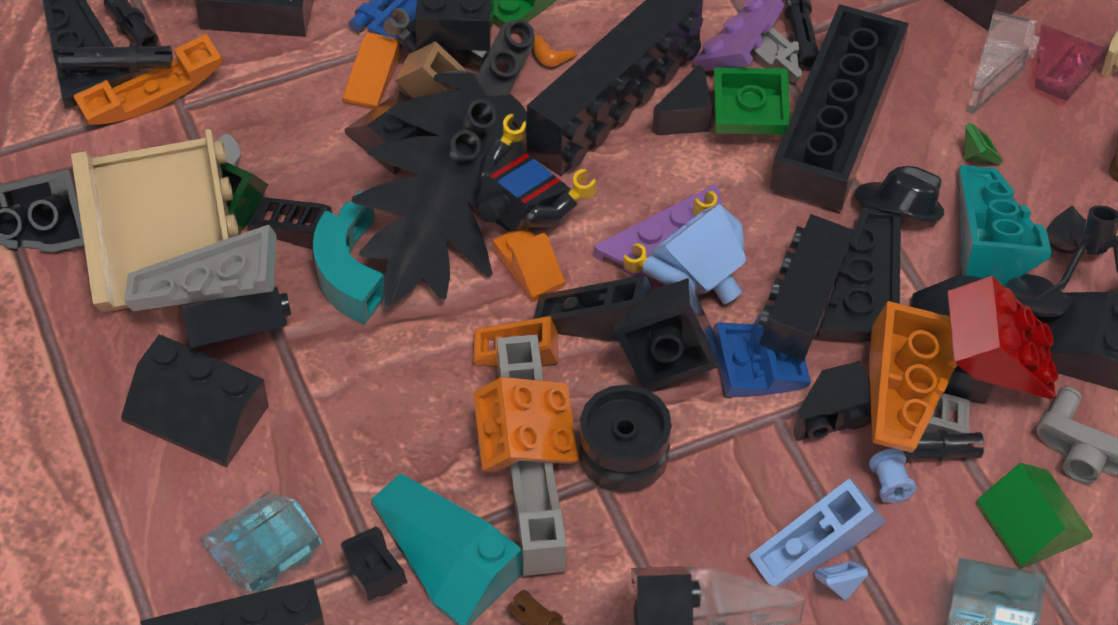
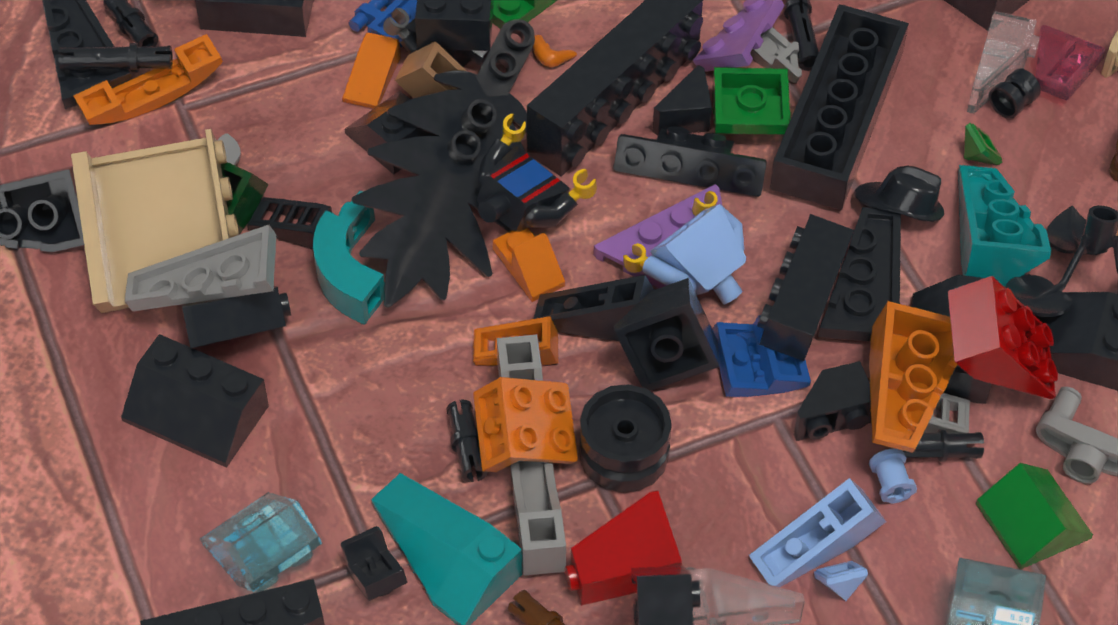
(465, 440): none -> black pin
(630, 540): none -> red slope
(691, 160): none -> black bracket
(1011, 96): none -> black wheel

